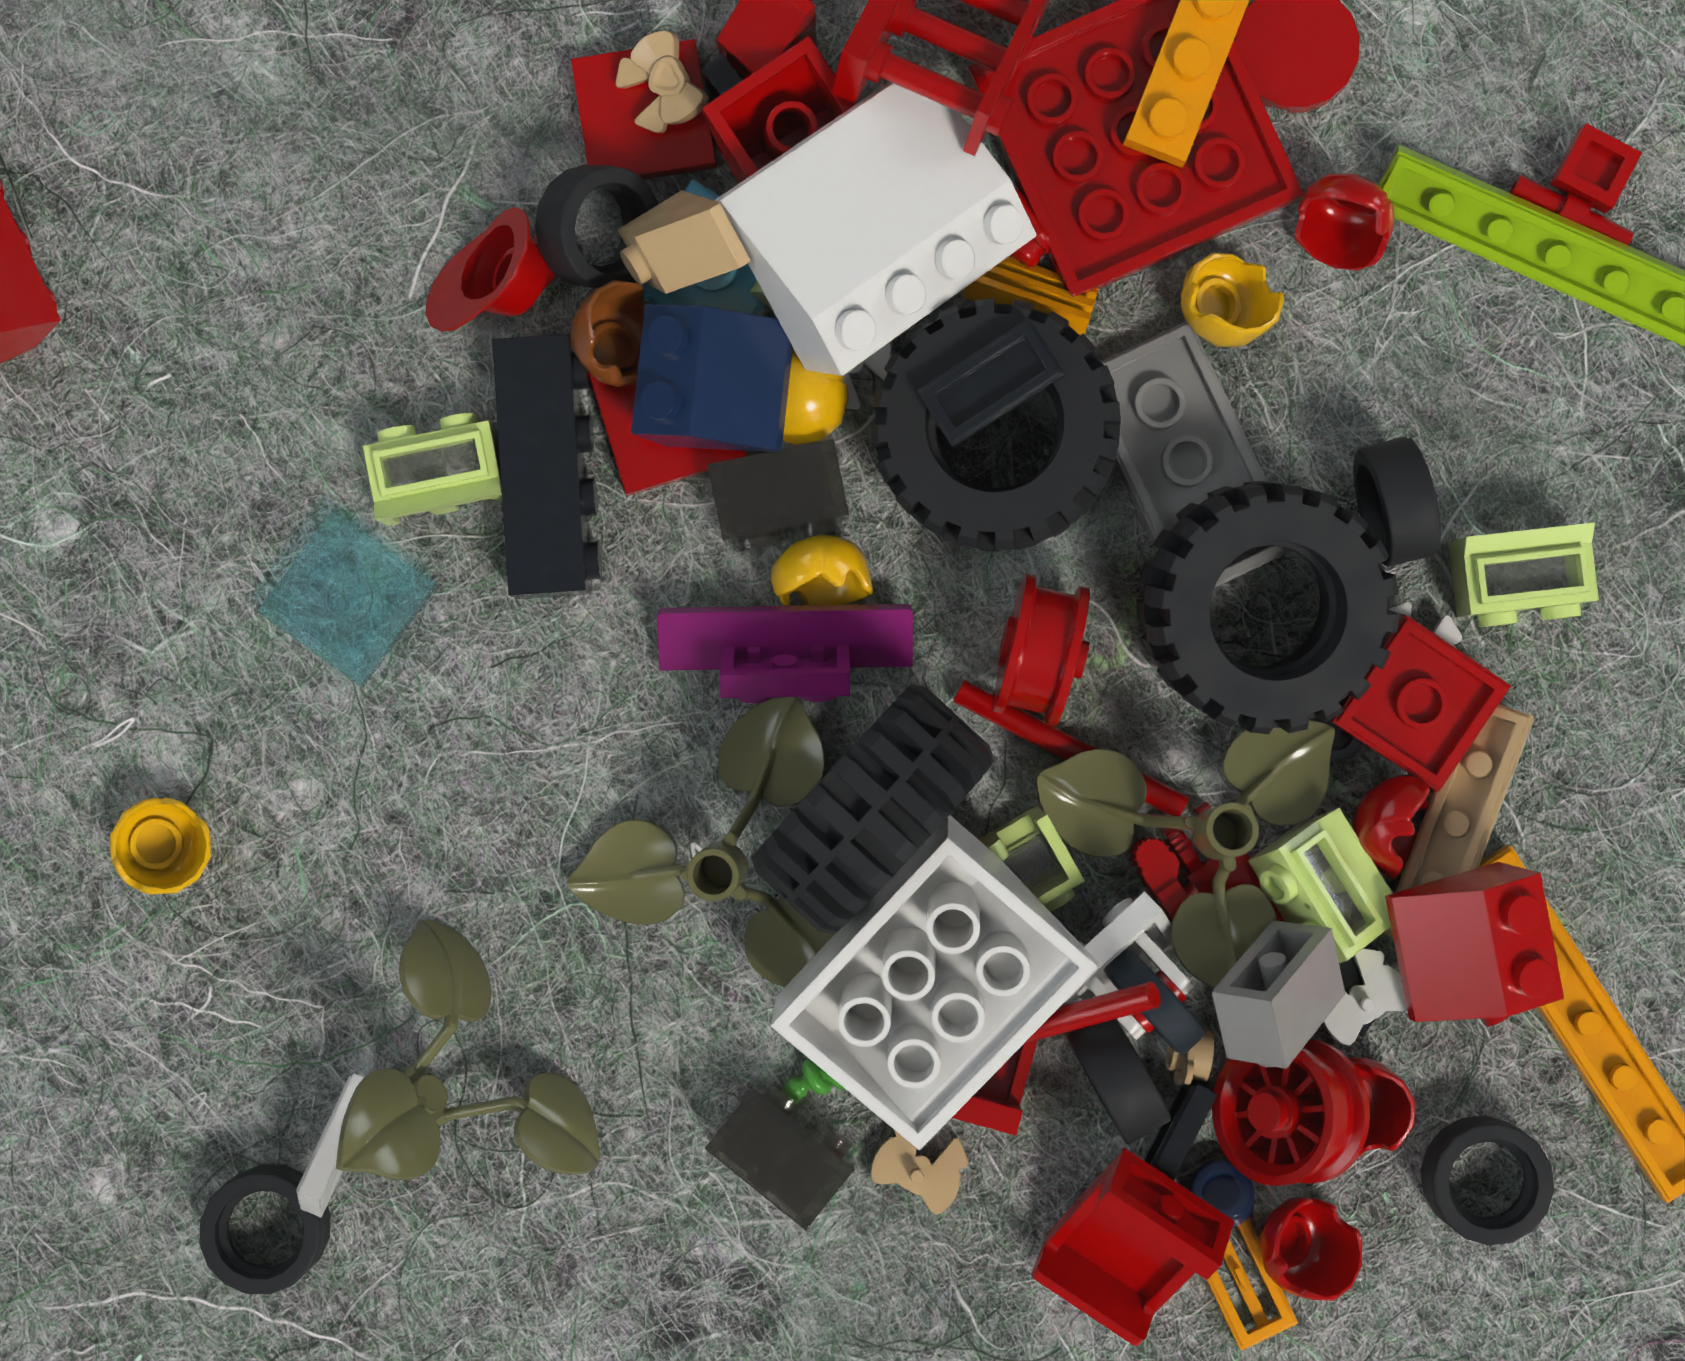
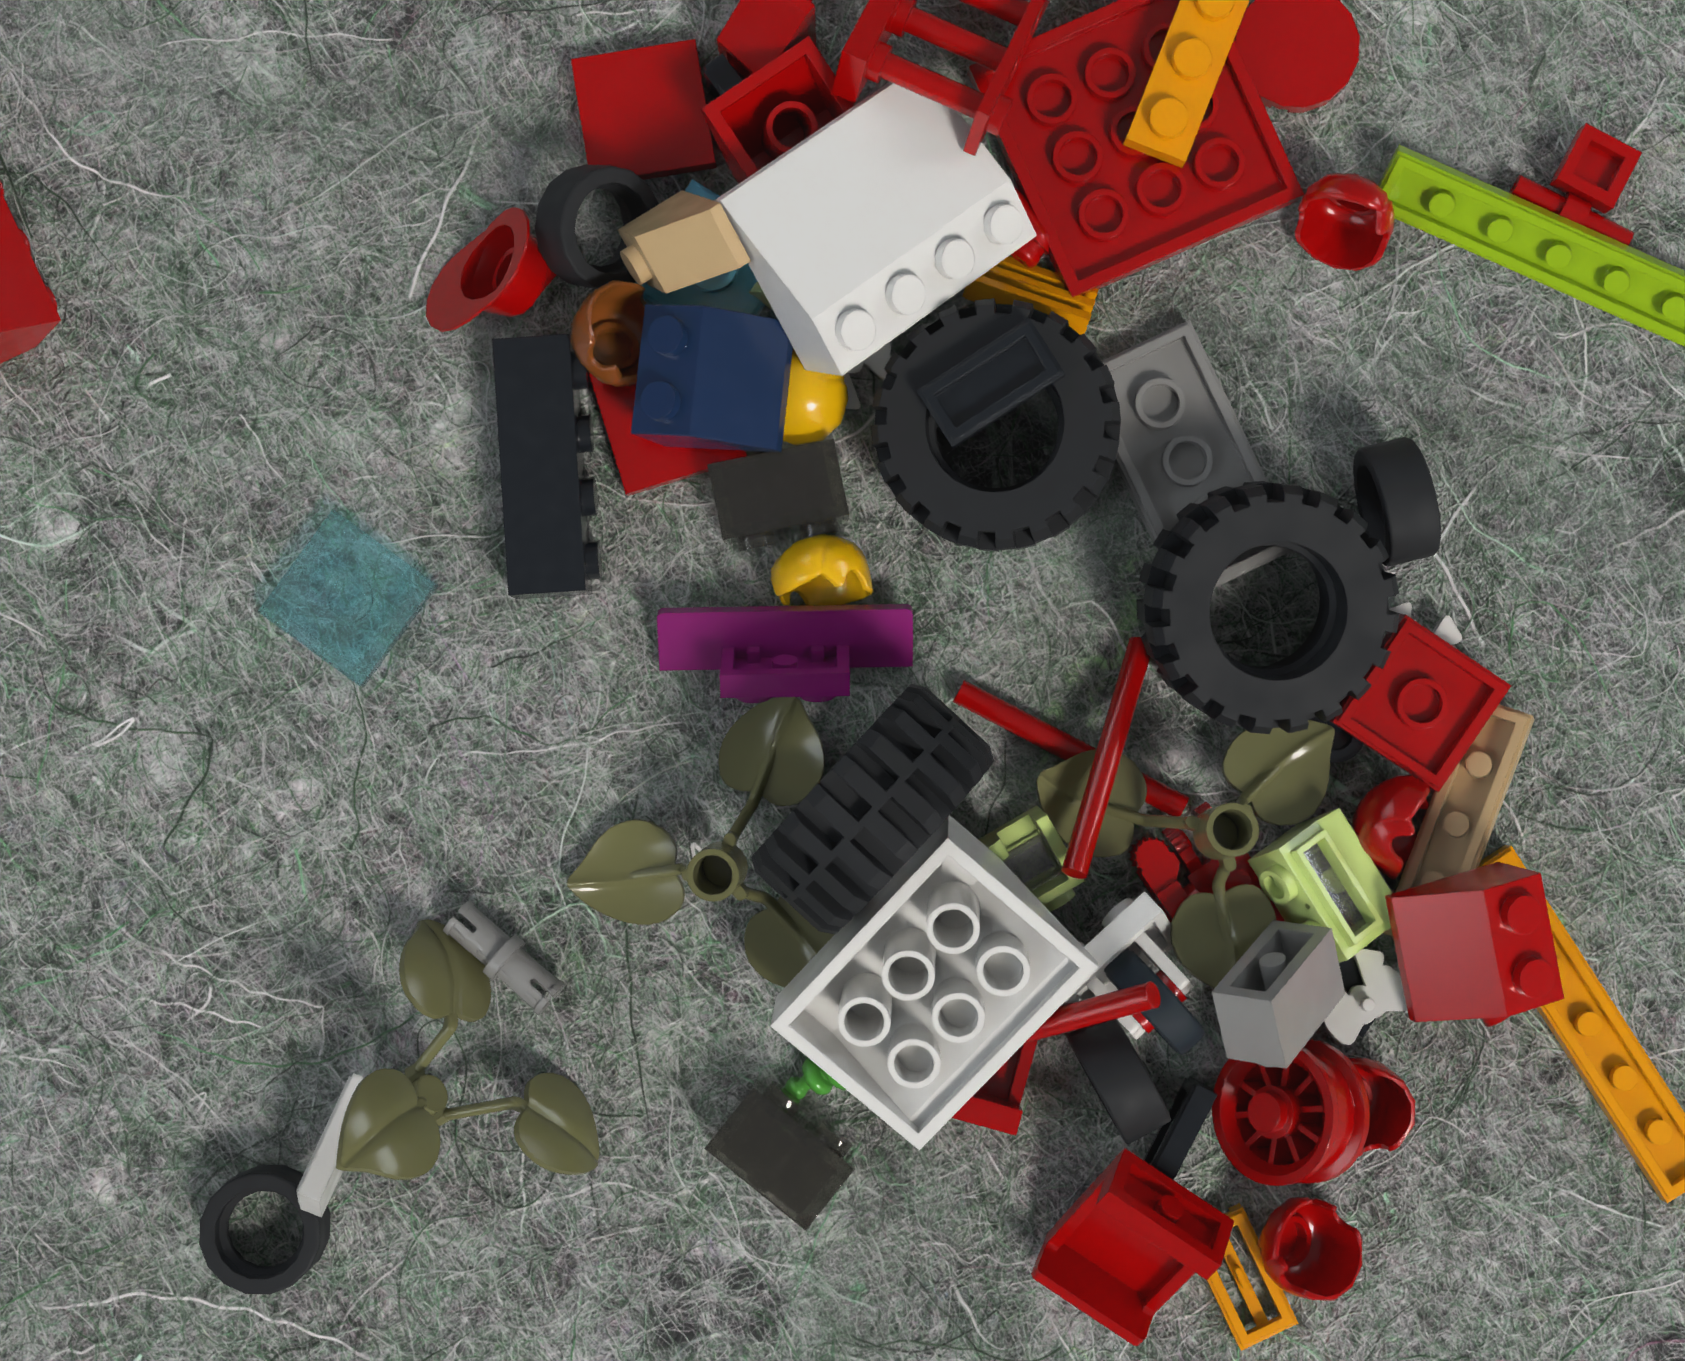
(160, 846): yellow hair -> none
(433, 468): yellowish green window -> none
(504, 957): none -> light grey pin
(657, 61): tan piece -> none
(934, 1182): tan piece -> none
(1042, 650): red wheel -> none
(1106, 760): none -> red bar
(1195, 1063): tan plate -> none
(1225, 1189): dark blue tile -> none
(1229, 300): yellow hair -> none
(1524, 572): yellowish green window -> none
(1535, 1191): black tyre -> none

